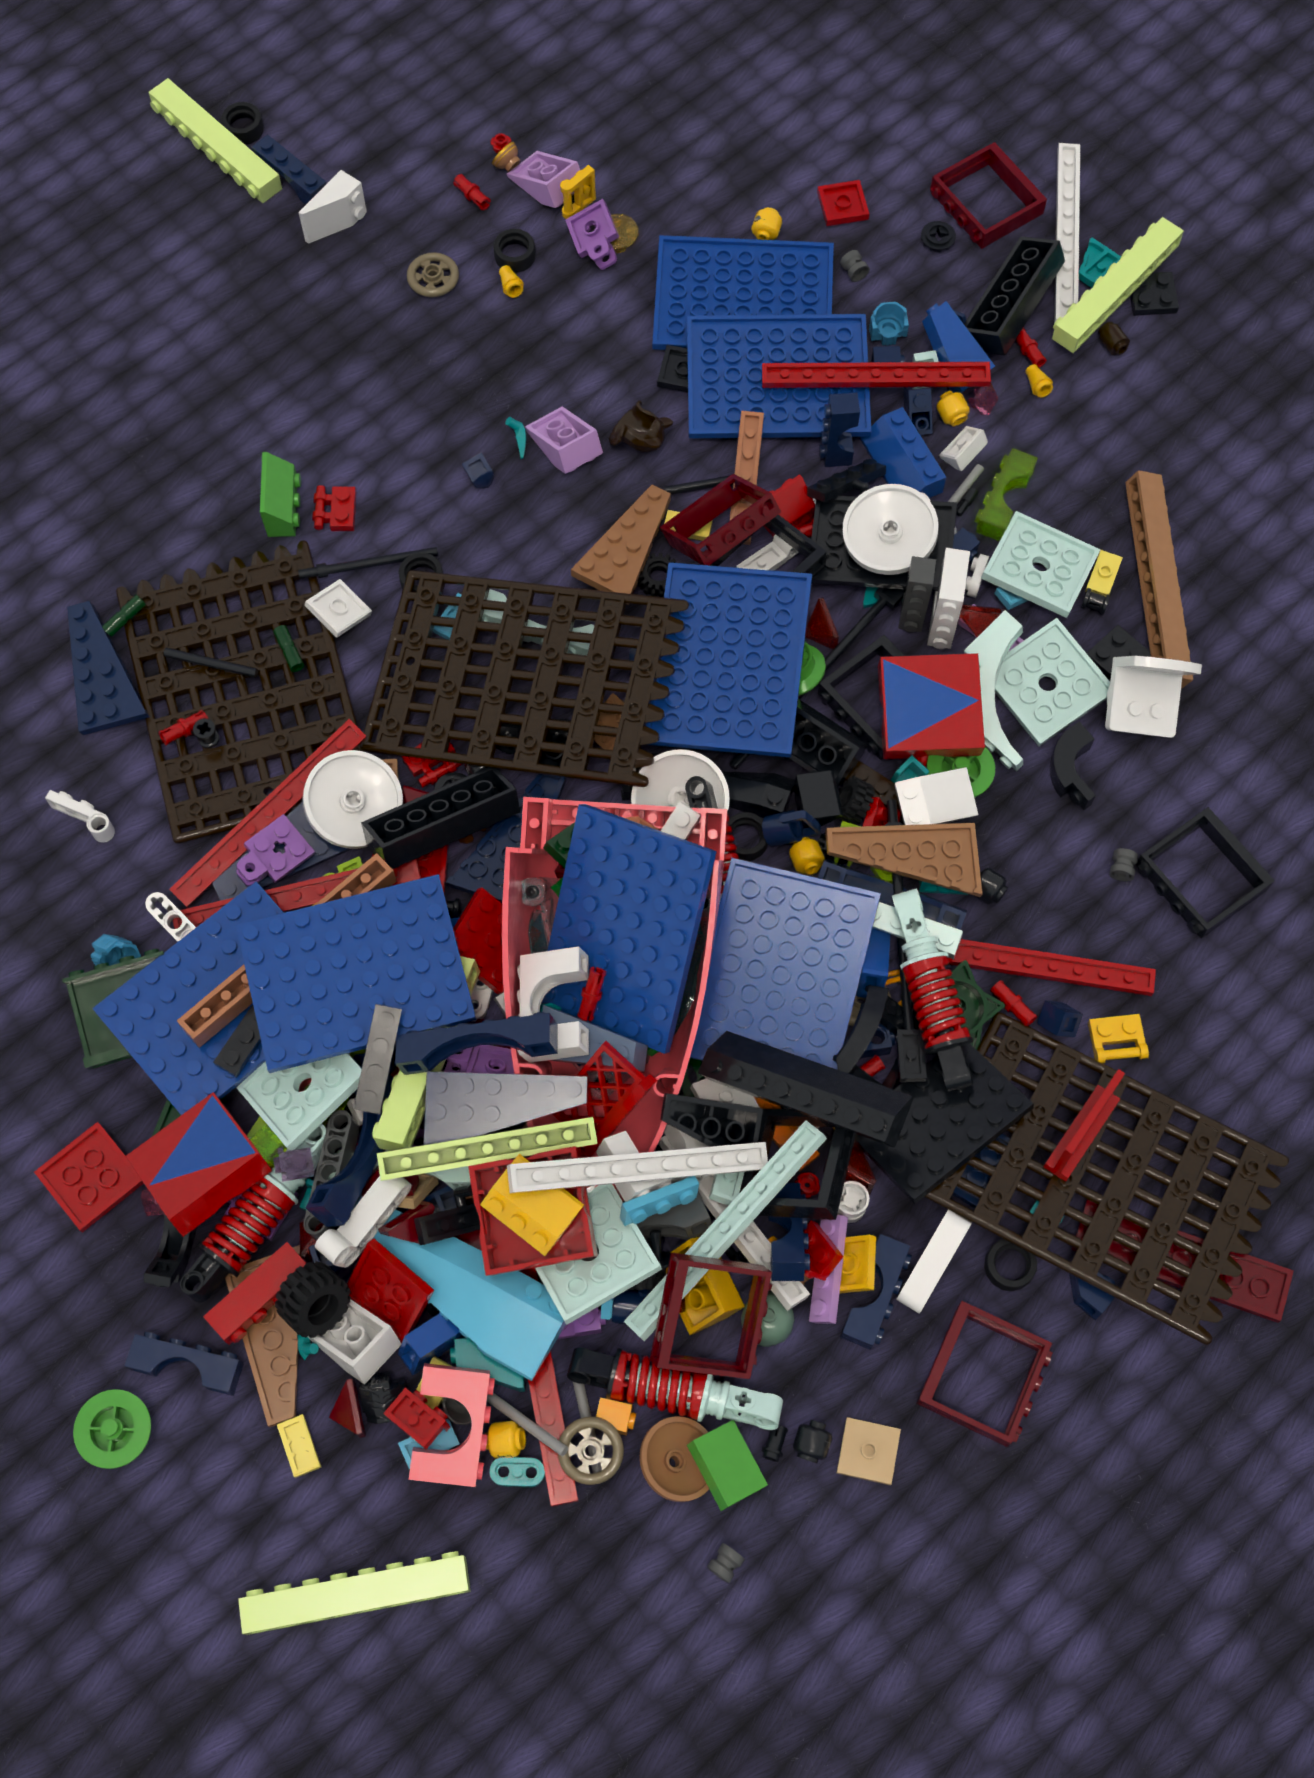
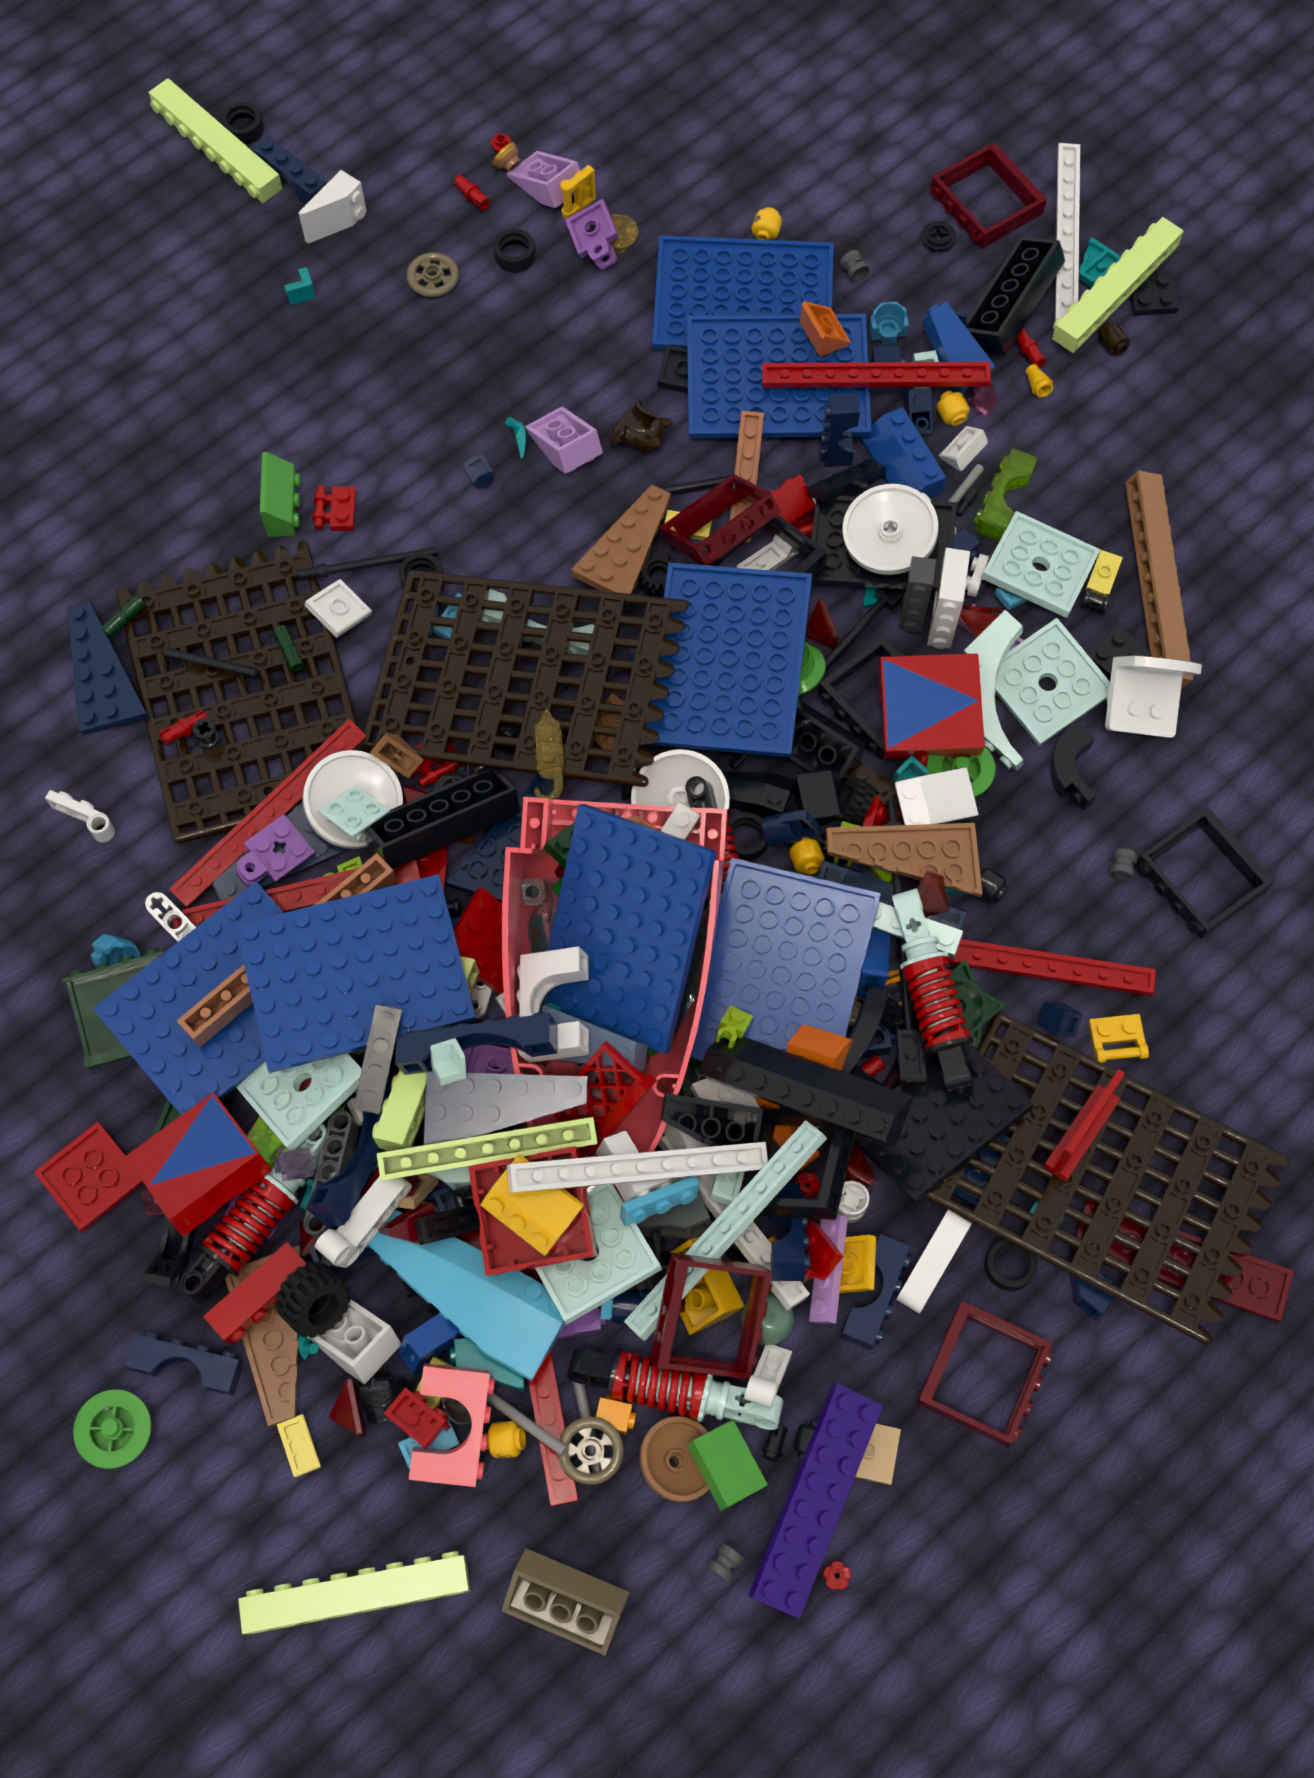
(240, 1045): black plate -> none
(300, 290): none -> teal panel
(354, 812): none -> light aqua hinge
(389, 1289): red plate -> none
(397, 754): none -> medium nougat slope
(448, 1061): none -> light aqua panel
(511, 283): yellow cone -> none
(517, 1472): teal plate -> none
(549, 754): none -> clear yellow plate
(565, 1601): none -> dark tan slope
(591, 993): red pin -> none
(733, 1025): none -> lime plate
(768, 1375): none -> white plate
(815, 1501): none -> dark purple plate
(820, 1046): none -> orange slope
(822, 328): none -> orange slope
(829, 1573): none -> red plate
(843, 203): red plate -> none
(933, 894): none -> clear red slope
(1013, 1003): red pin -> none

